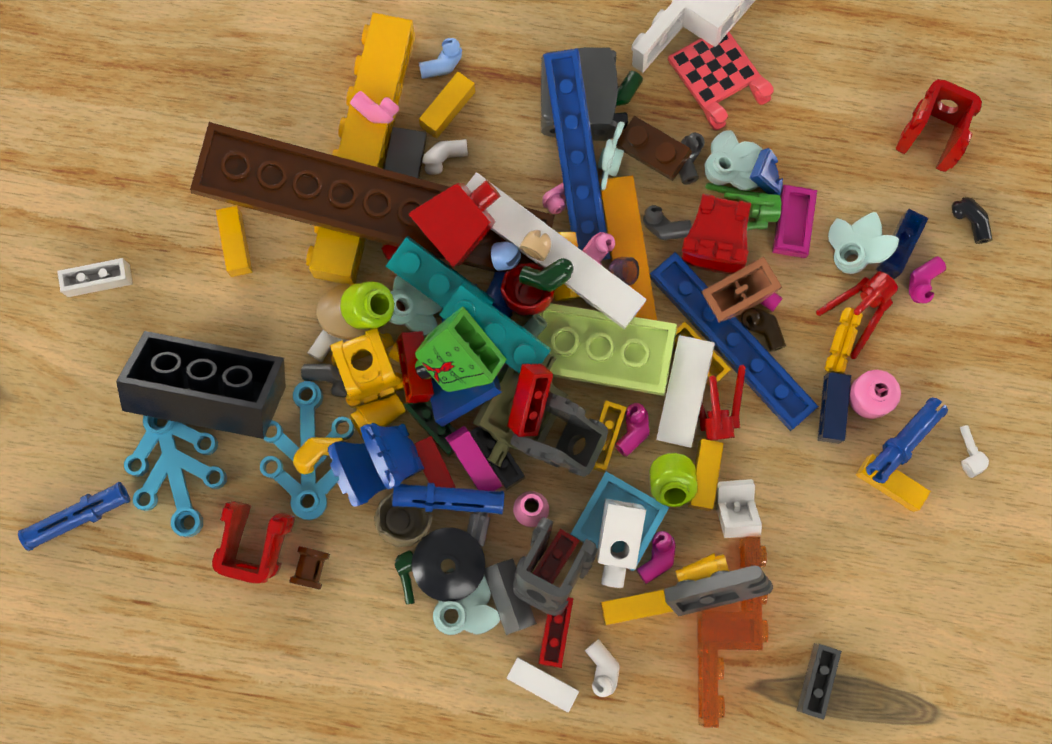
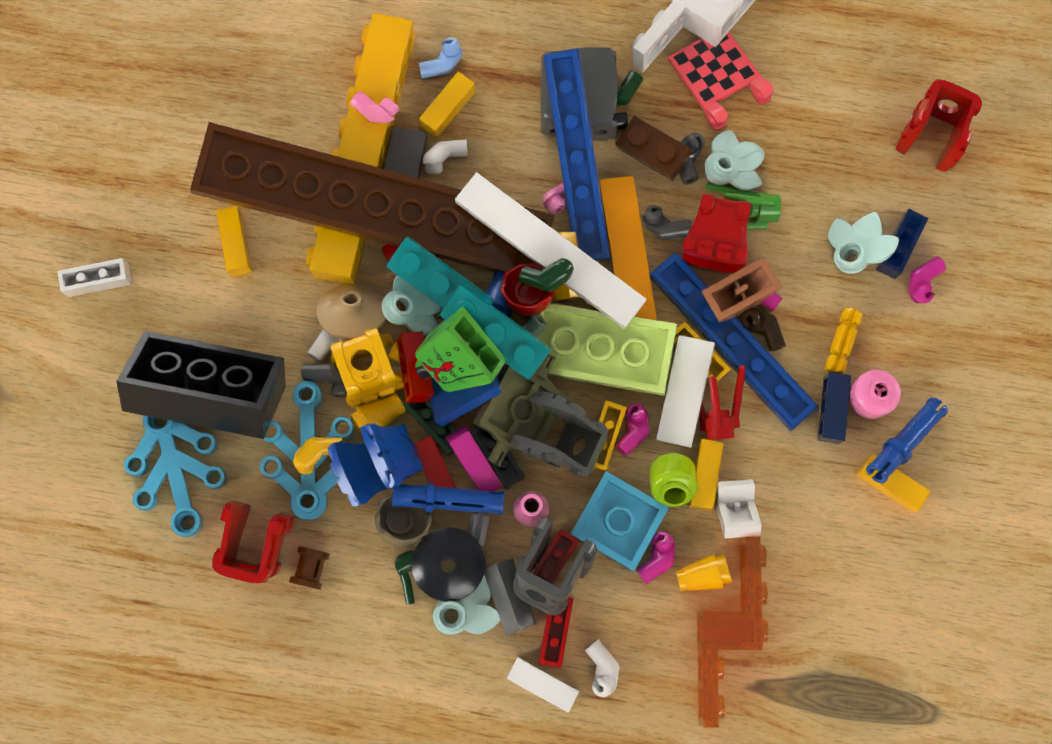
(74, 516): blue pin -> none
(367, 305): lime head -> none
(457, 219): red torso -> none
(505, 256): light blue hinge -> none
(530, 400): red piece -> none
(536, 246): tan hinge -> none
(599, 246): bright pink arm -> none
(611, 157): light aqua plate -> none
(623, 523): white torso -> none
(627, 273): hinge -> none
(634, 607): yellow piece -> none
(717, 590): dark grey hinge -> none
(766, 173): blue tile -> none
(795, 222): dark pink tile -> none
(819, 681): dark grey piece -> none
(875, 292): red plant -> none
(977, 216): black arm -> none
(977, 461): white hand -> none

